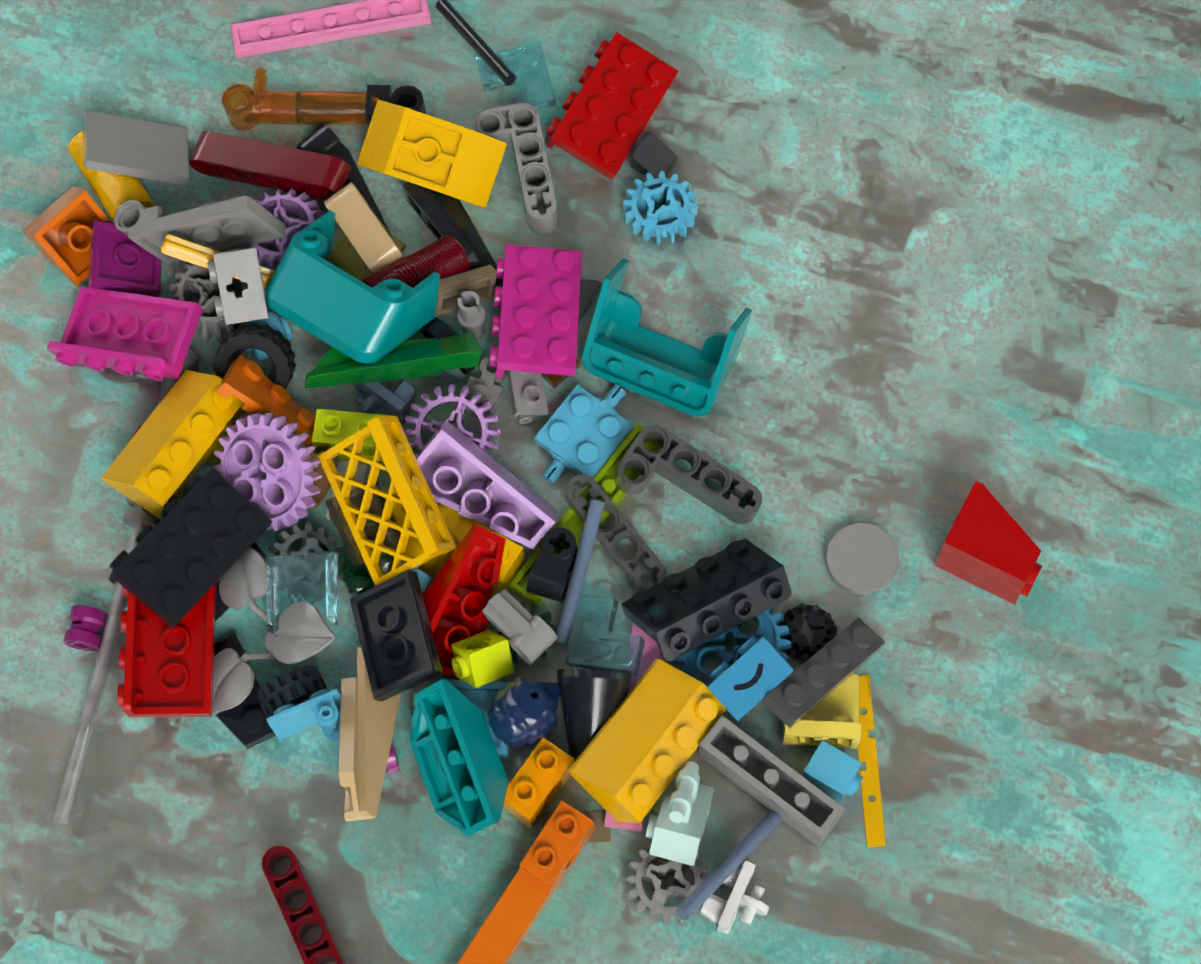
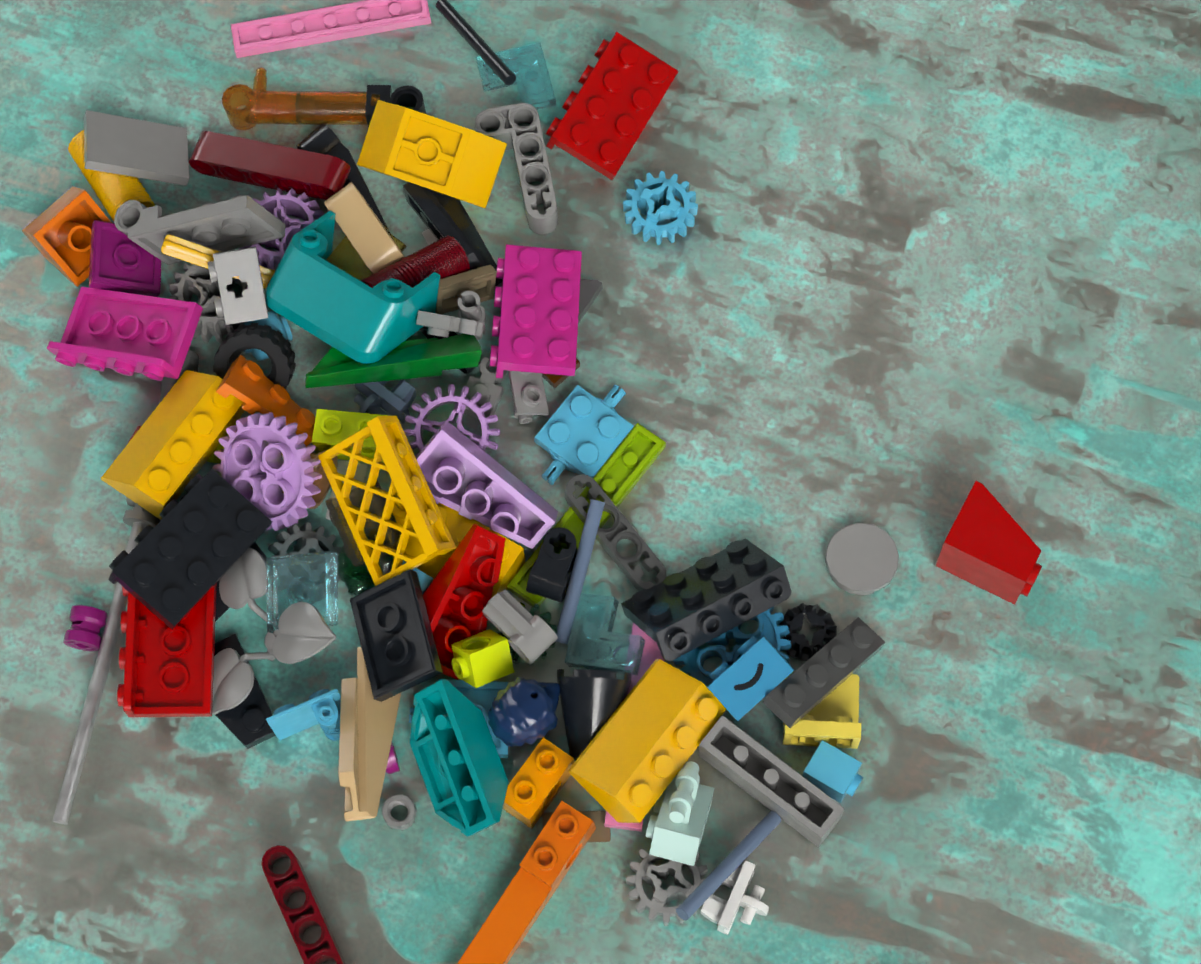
(290, 688): black wheel -> none
(395, 801): none -> light grey axle
(441, 324): none -> light grey plate
(652, 156): black slope -> none
(652, 362): teal windscreen -> none
(690, 481): dark grey beam -> none
(870, 783): yellow piece -> none

